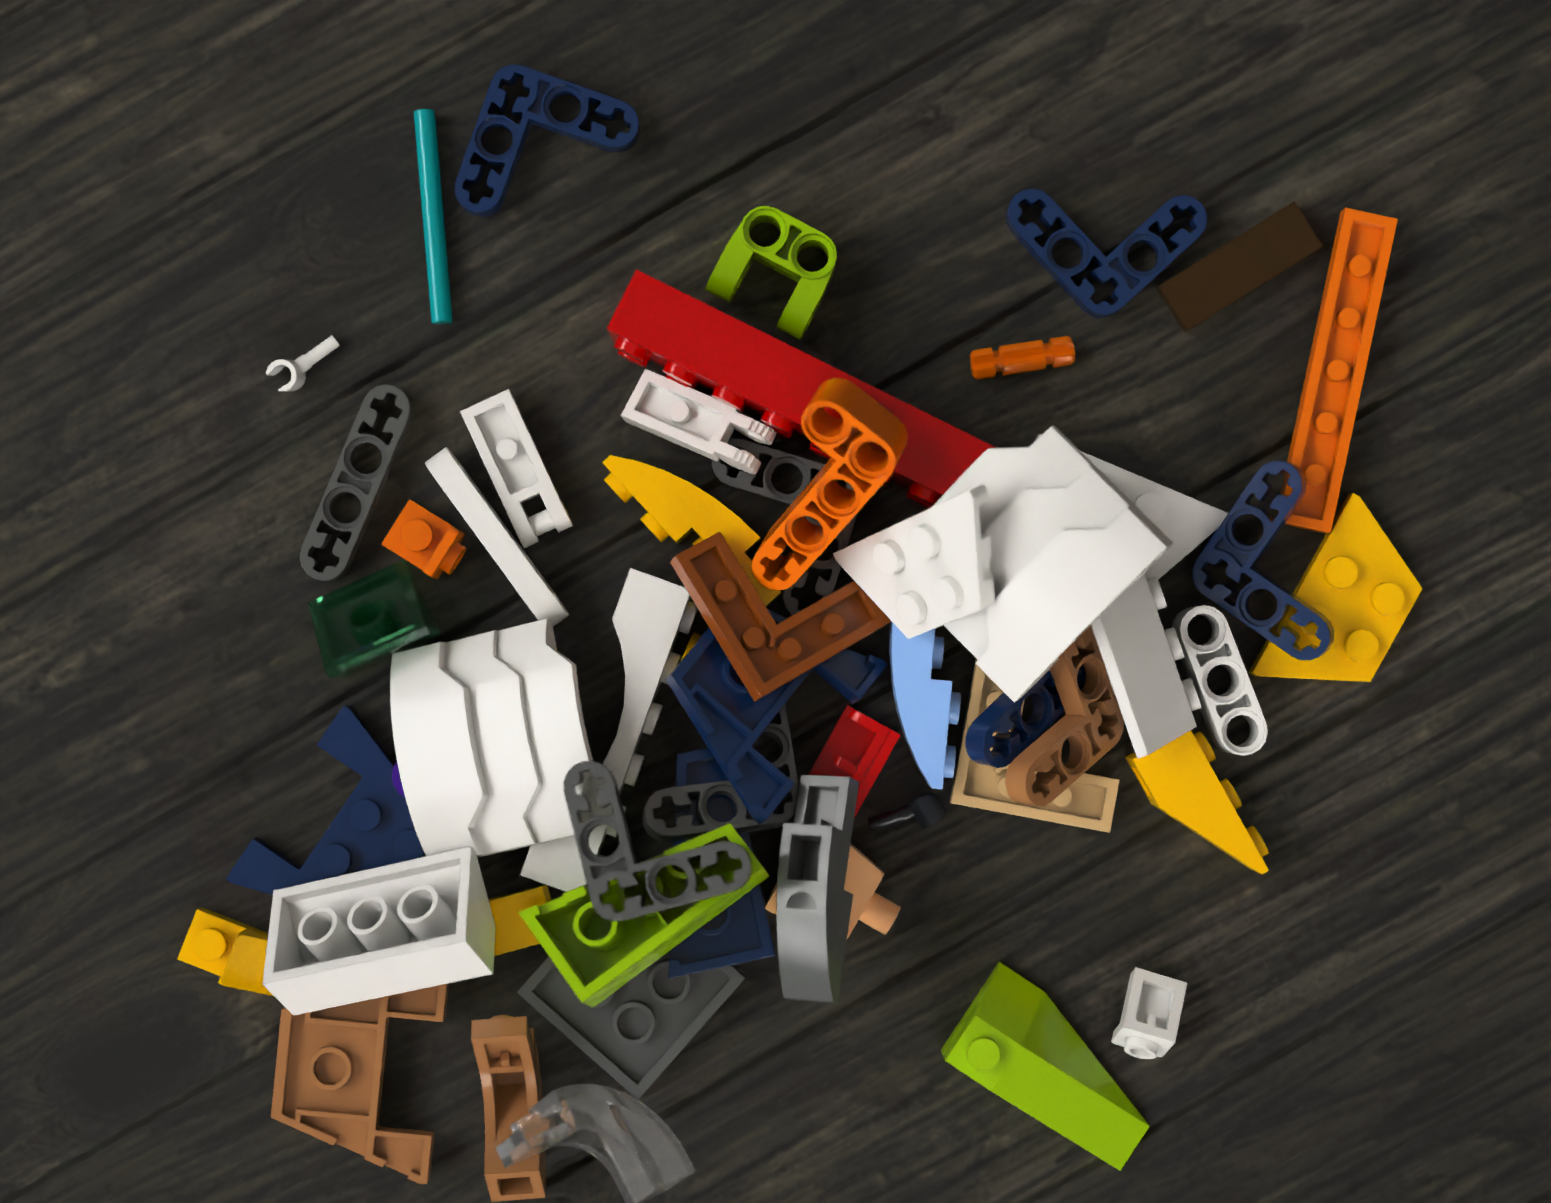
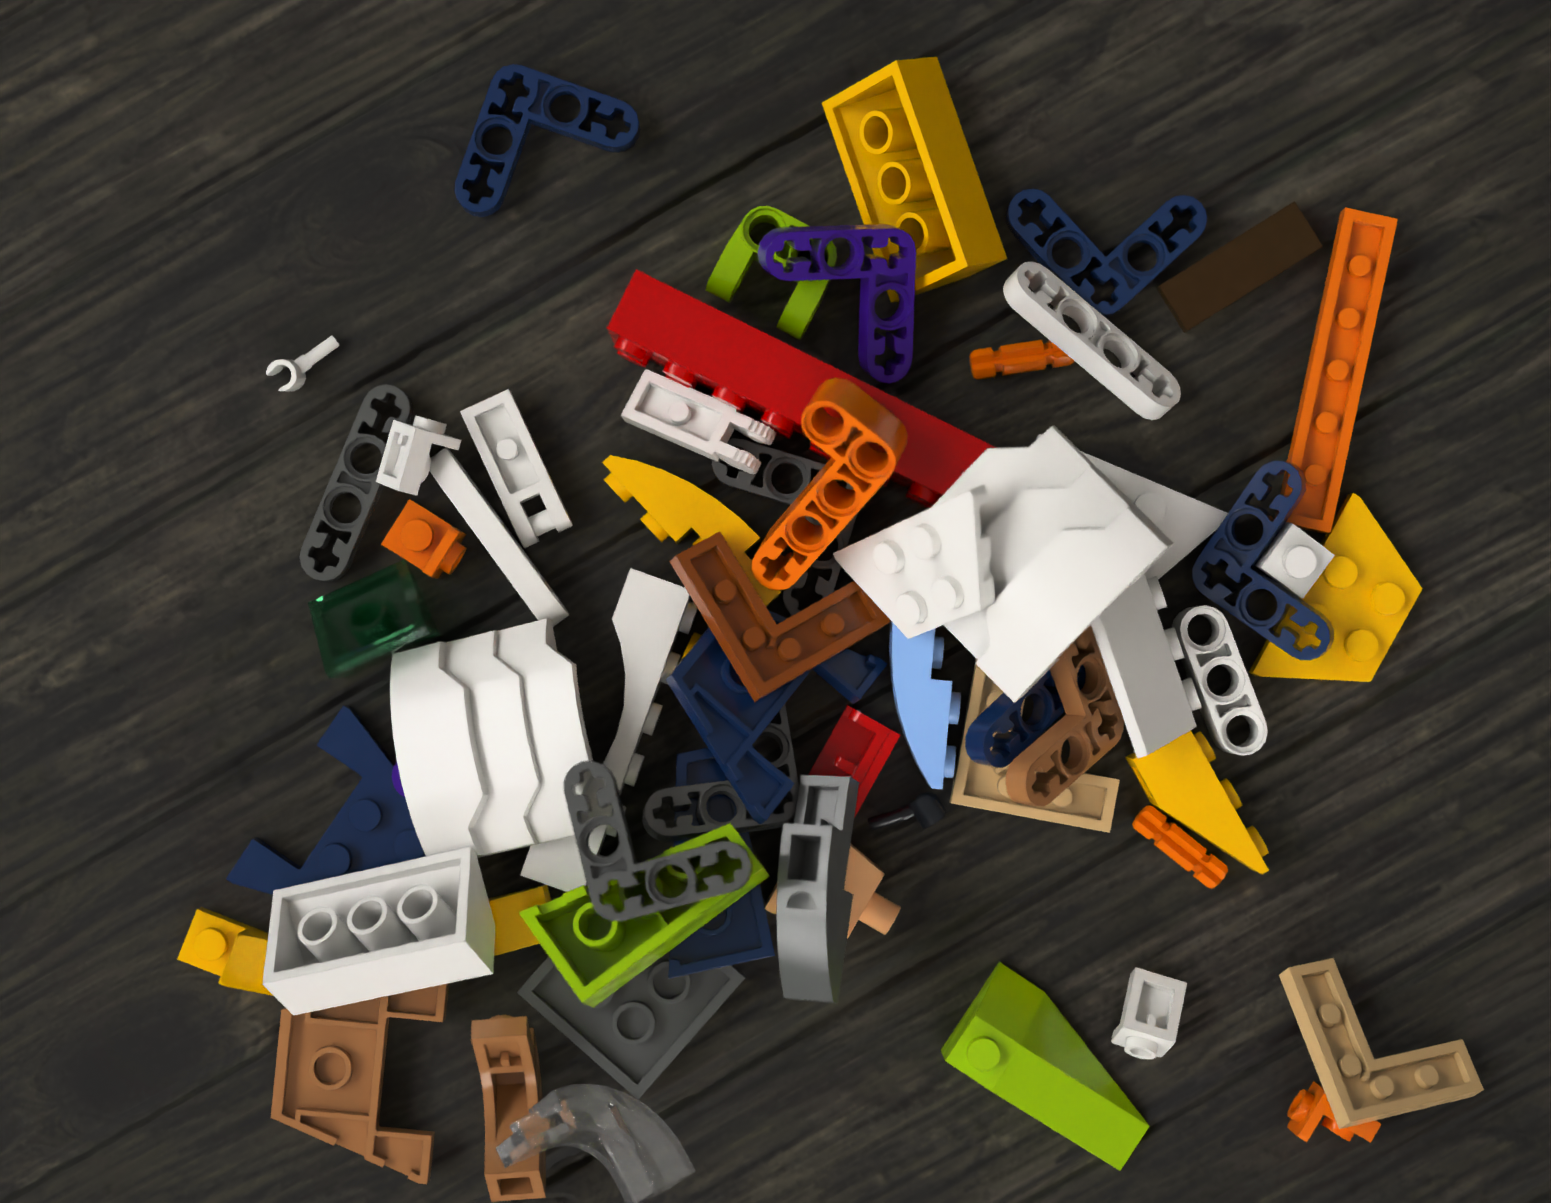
(407, 453): none -> white bracket
(433, 216): teal bar -> none
(874, 277): none -> dark purple beam
(915, 170): none -> yellow slope
(1095, 335): none -> white beam
(1180, 846): none -> orange axle
(1294, 560): none -> white plate
(1310, 1107): none -> orange bracket
(1354, 1081): none -> tan plate

